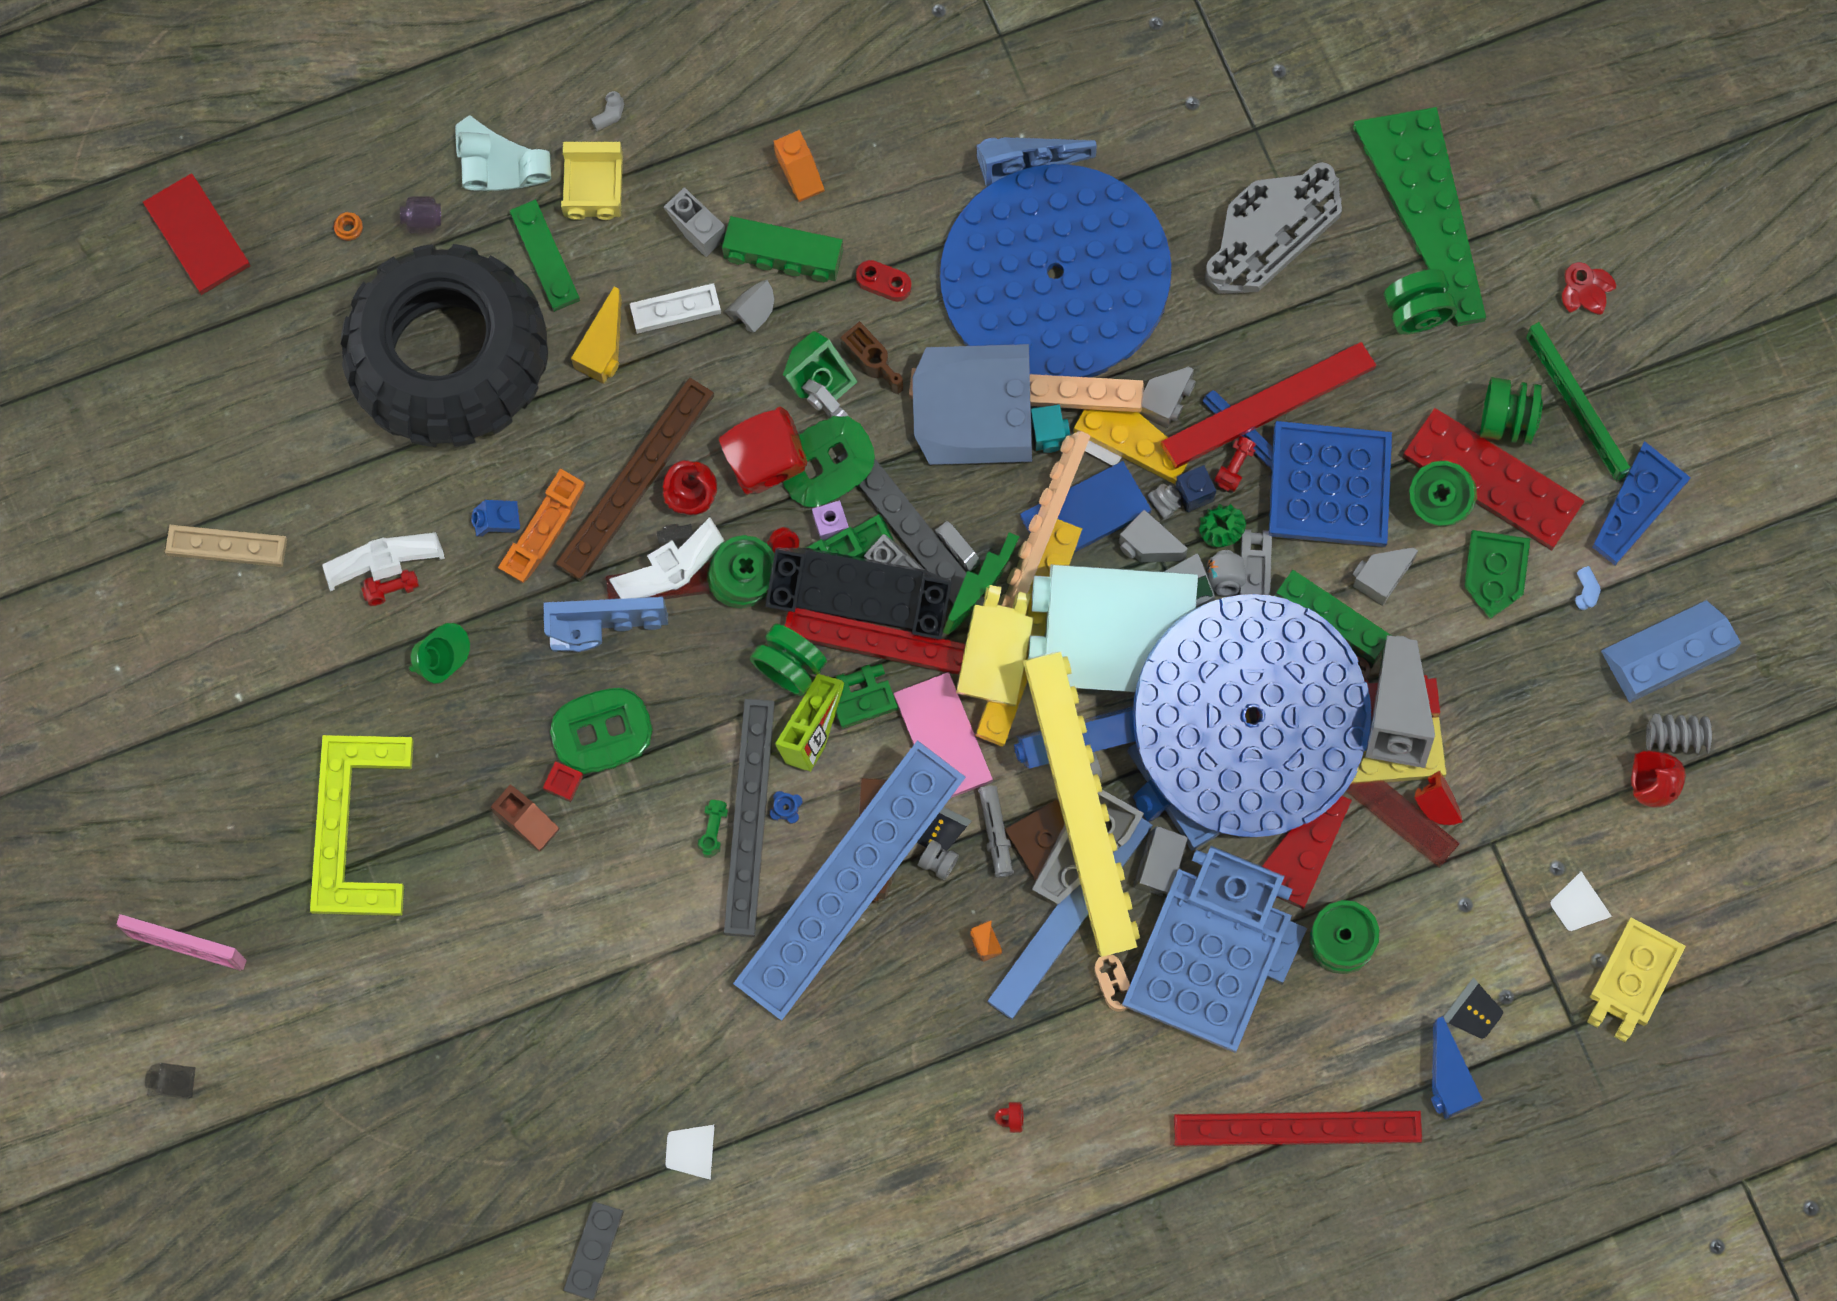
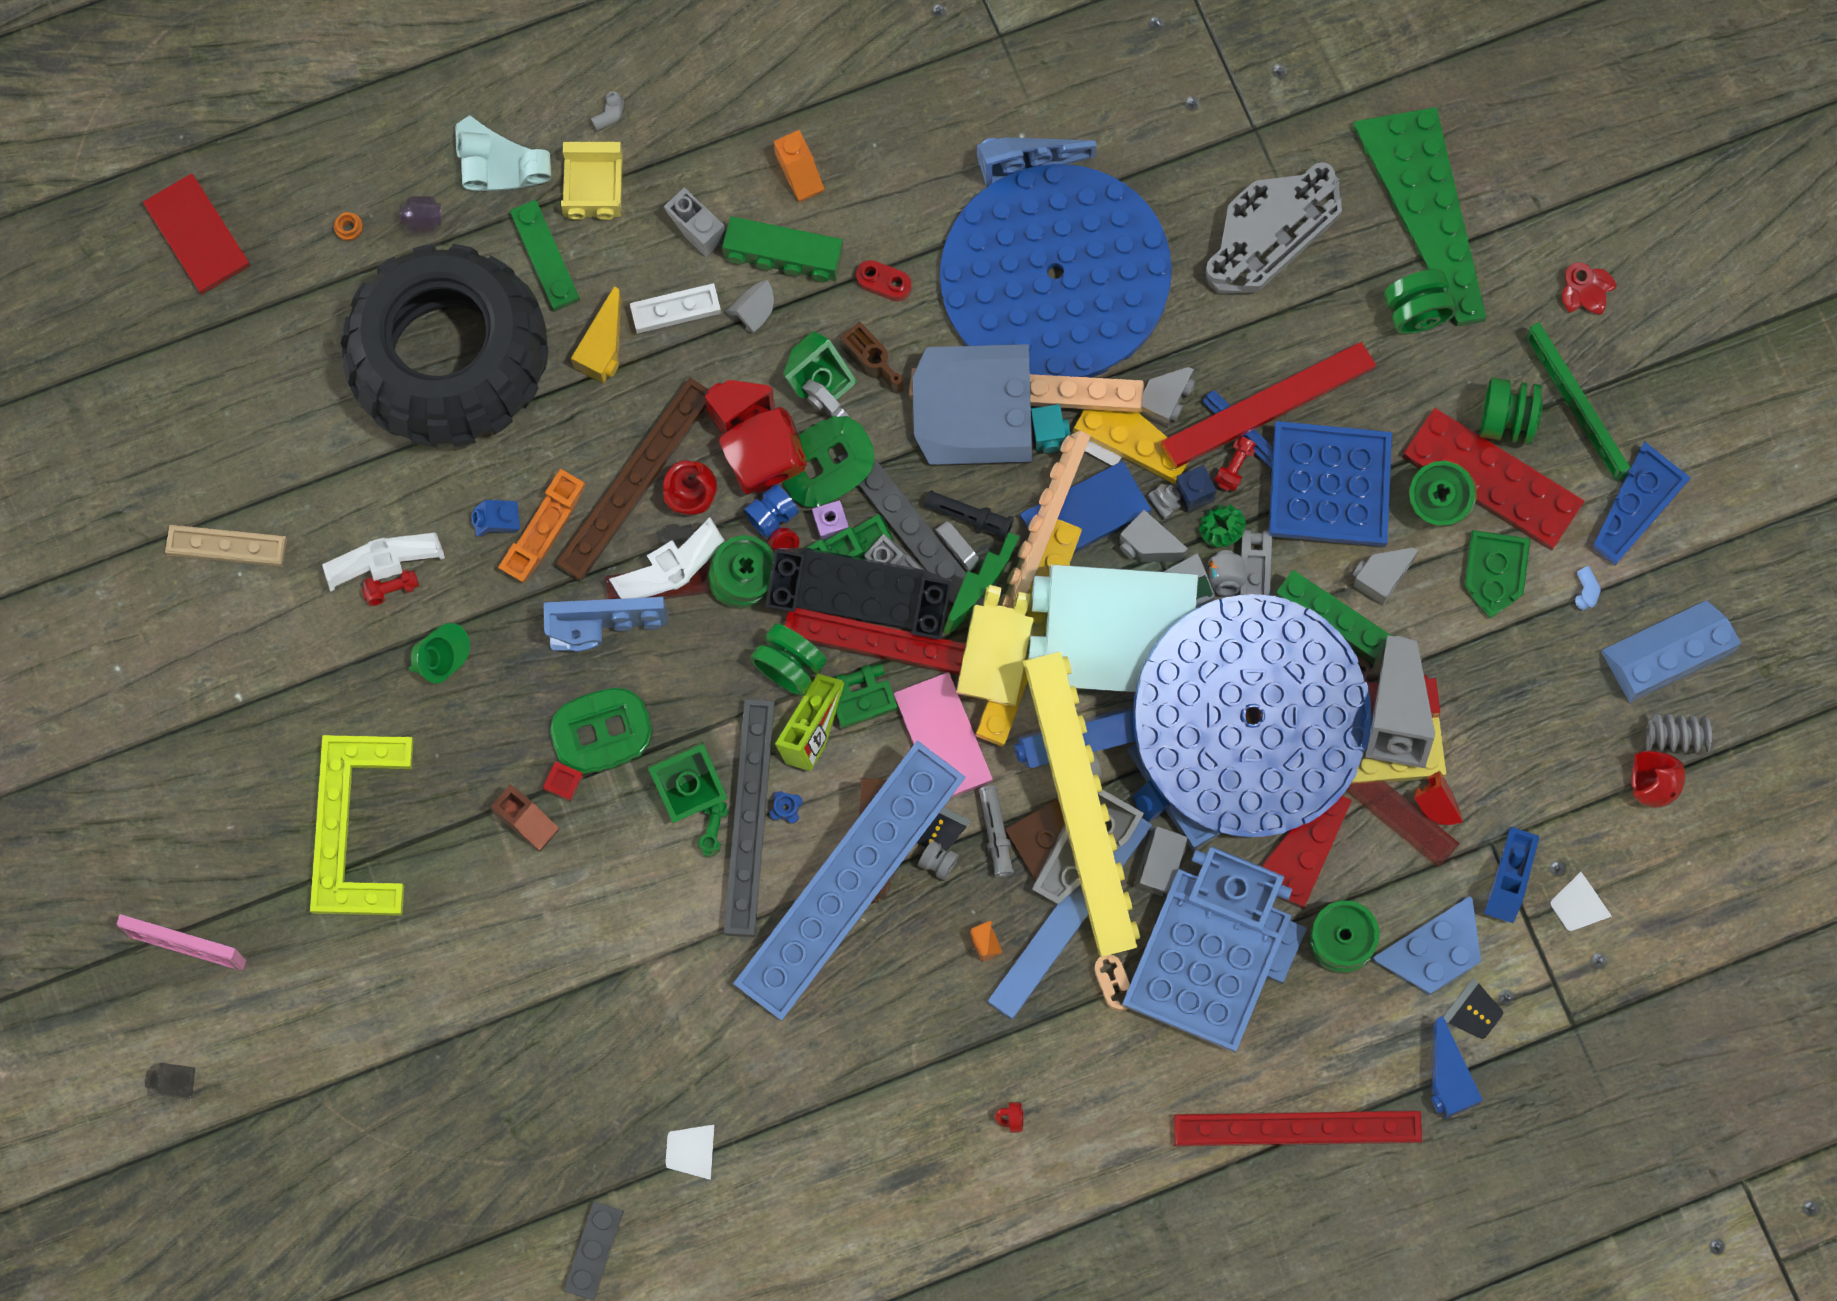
(688, 782): none -> green slope
(737, 401): none -> red slope
(771, 510): none -> blue wheel
(982, 518): none -> black pin
(1436, 950): none -> medium blue wing
(1512, 875): none -> blue slope
(1634, 977): light yellow tile -> none

